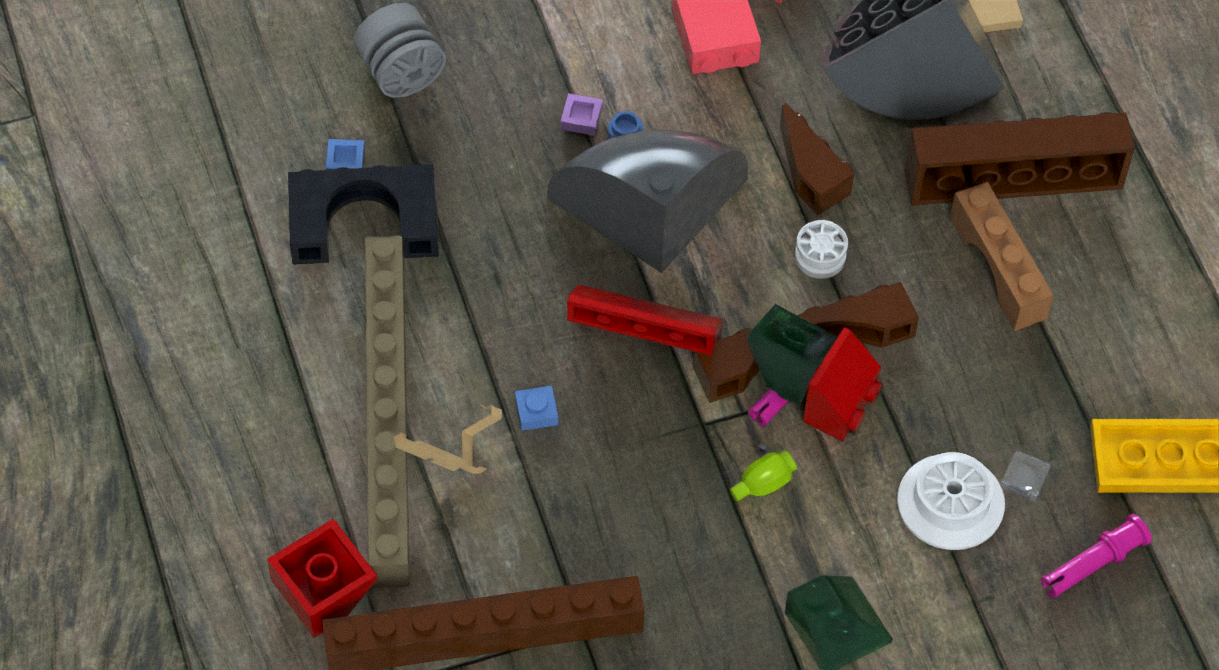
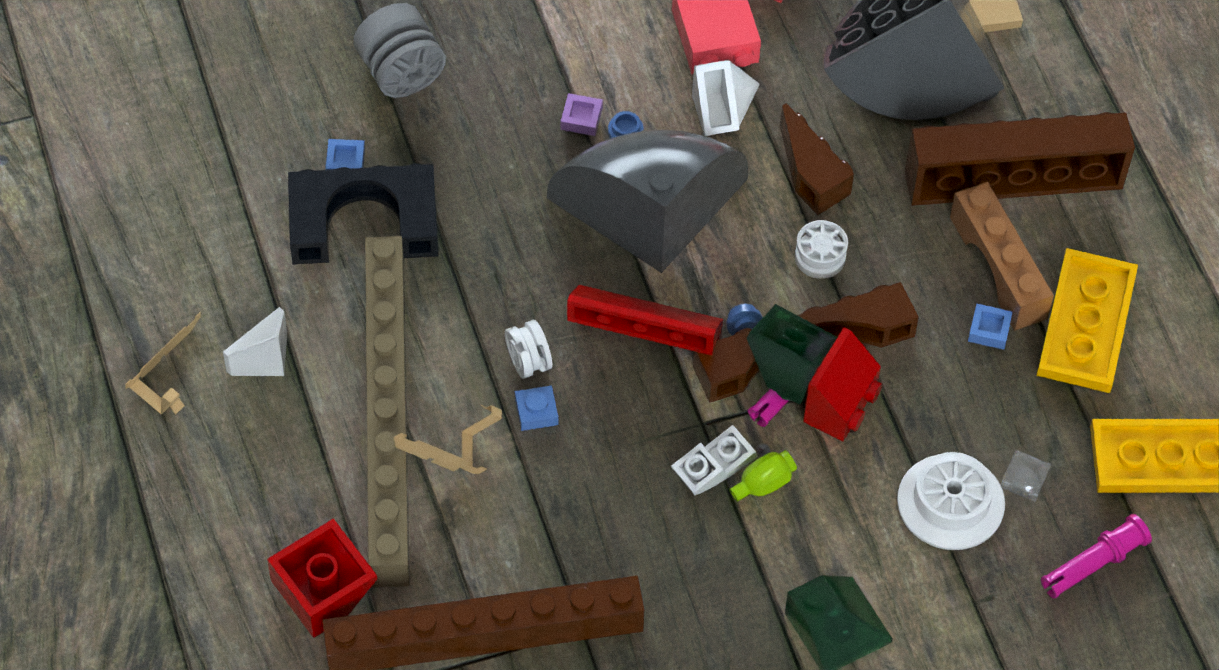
(171, 397): none -> tan piece
(260, 349): none -> white slope
(528, 349): none -> white wheel
(715, 462): none -> white slope
(721, 96): none -> white slope
(742, 317): none -> medium blue plate
(990, 326): none -> medium blue plate
(1087, 320): none -> yellow plate

